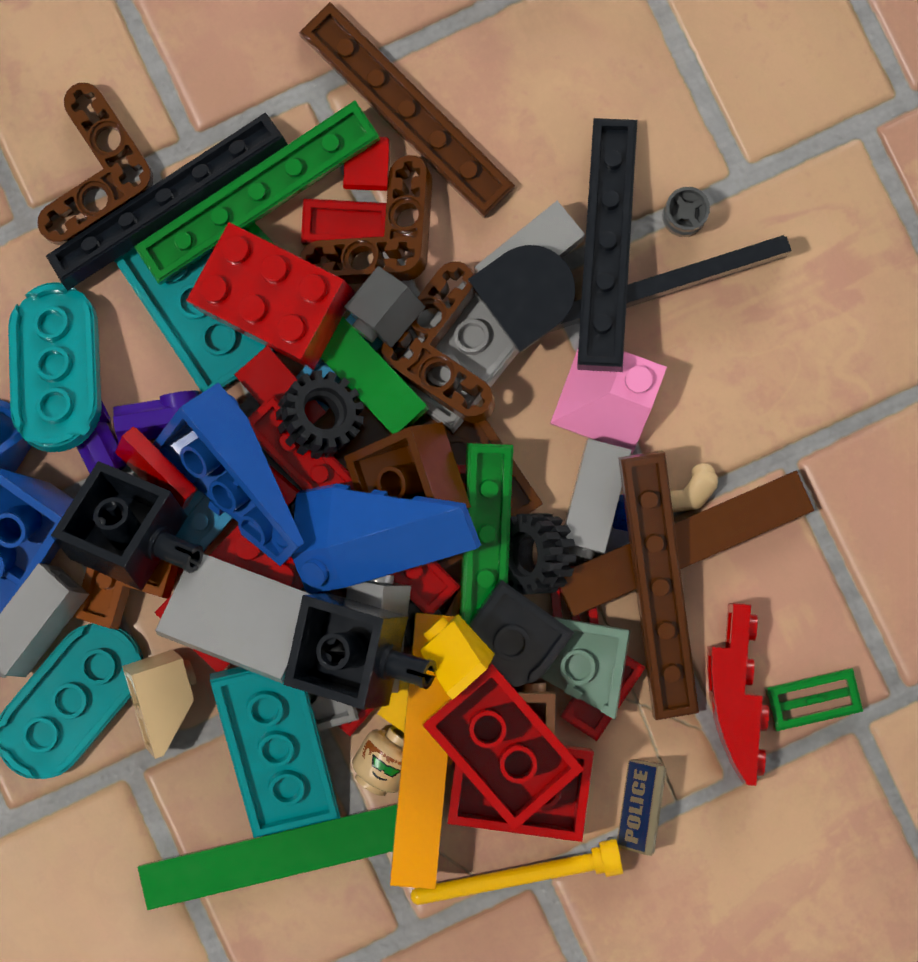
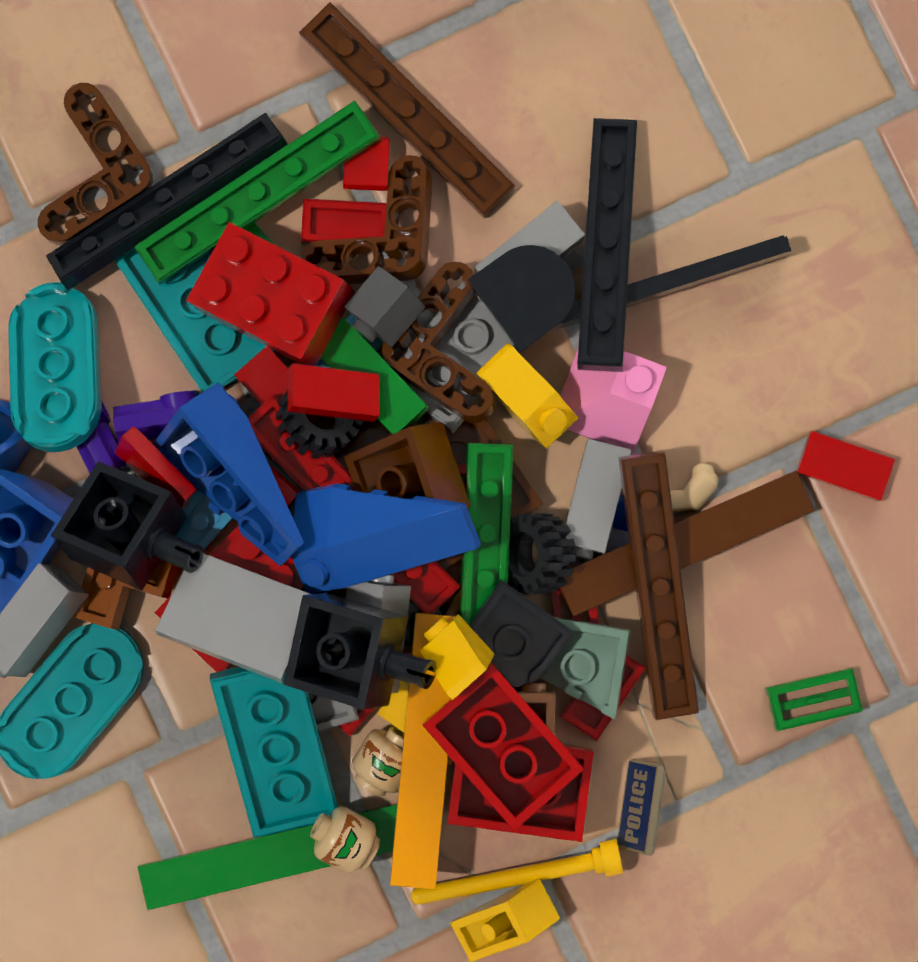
(160, 697): tan slope -> none
(333, 392): none -> red tile
(345, 840): none -> tan head
(505, 921): none -> yellow slope
(527, 396): none -> yellow slope
(691, 206): dark grey wheel -> none
(737, 714): red slope -> none
(845, 466): none -> red tile

